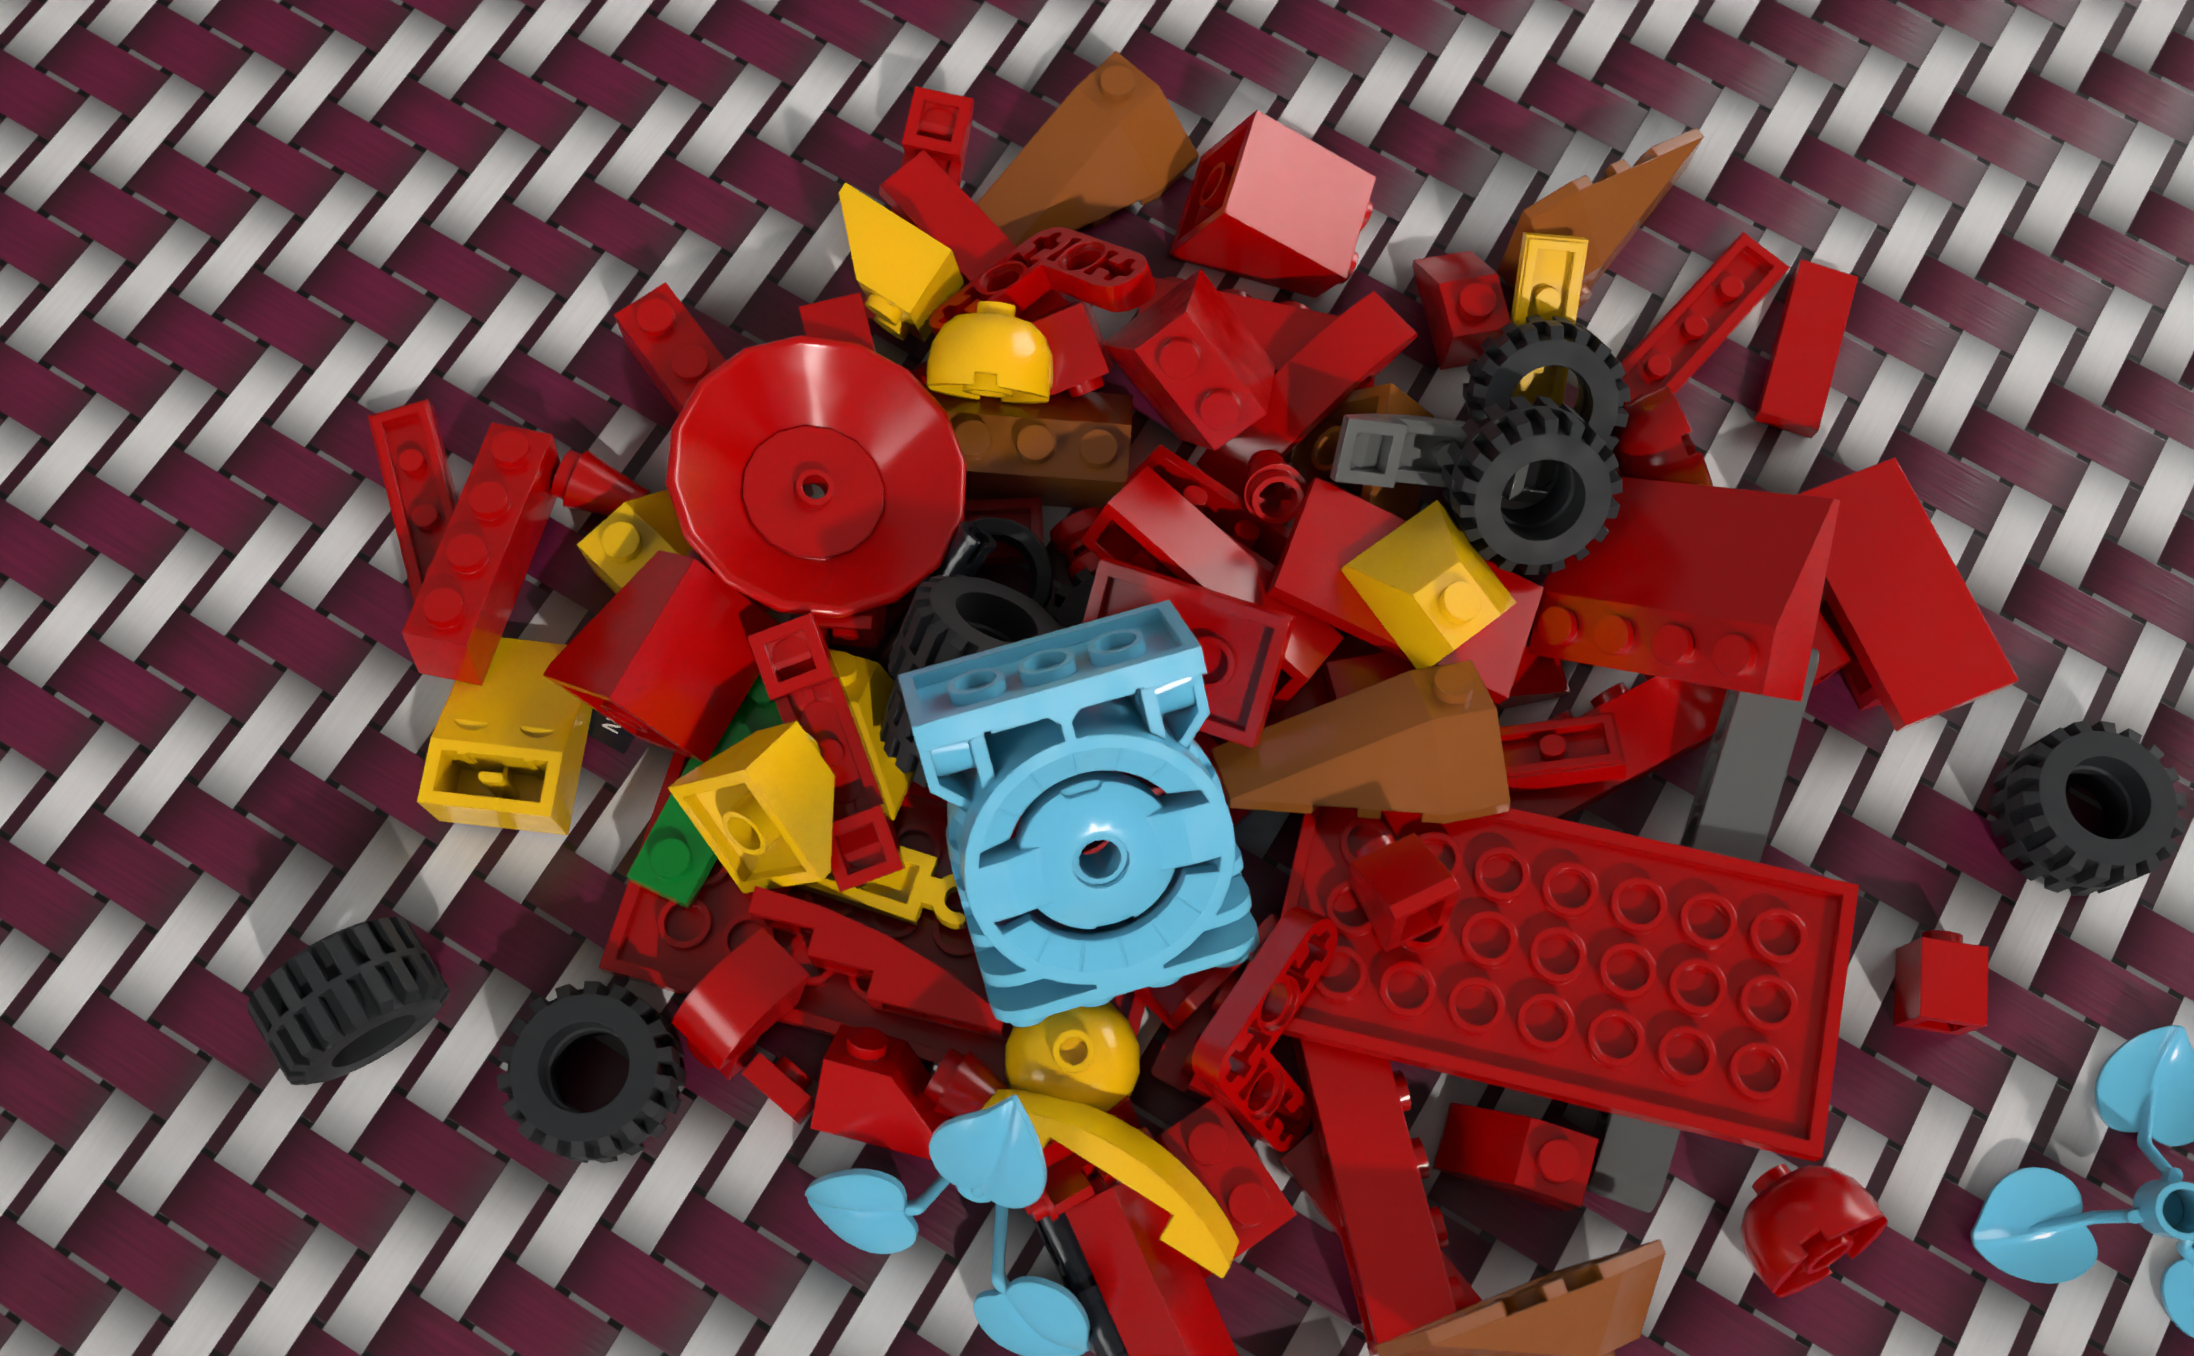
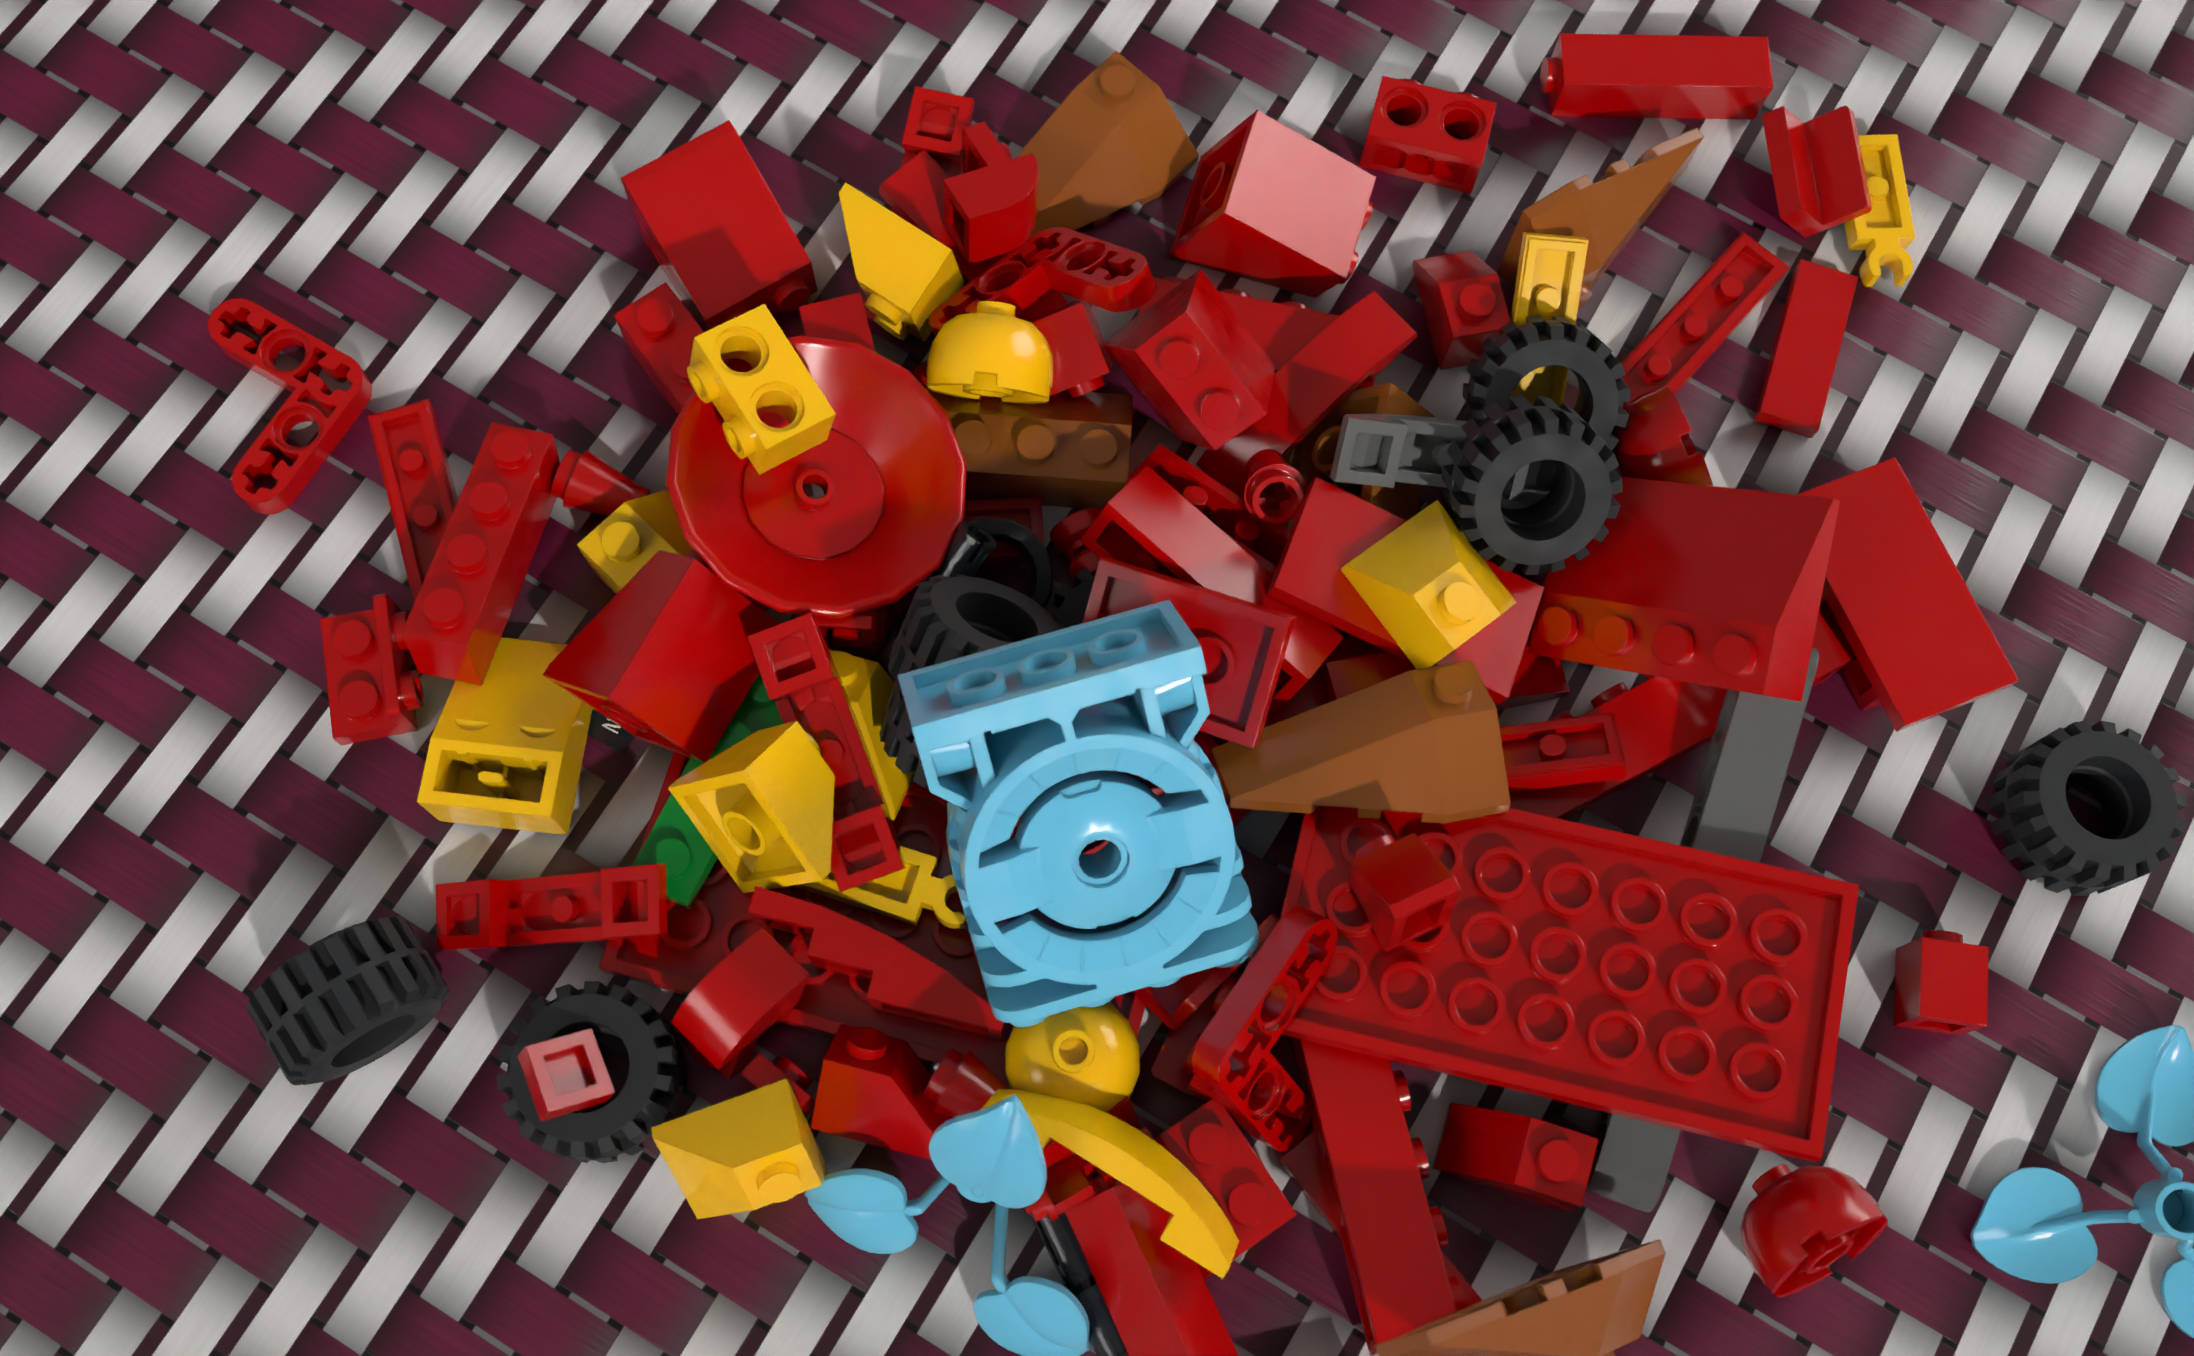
(309, 401): none -> red beam
(370, 673): none -> red bracket
(552, 909): none -> red slope
(566, 1074): none -> plate
(719, 230): none -> red slope
(742, 1152): none -> yellow slope
(774, 385): none -> yellow brick
(993, 200): none -> red brick
(1424, 146): none -> red brick
(1657, 76): none -> red brick
(1816, 169): none -> red panel
(1889, 224): none -> yellow plate

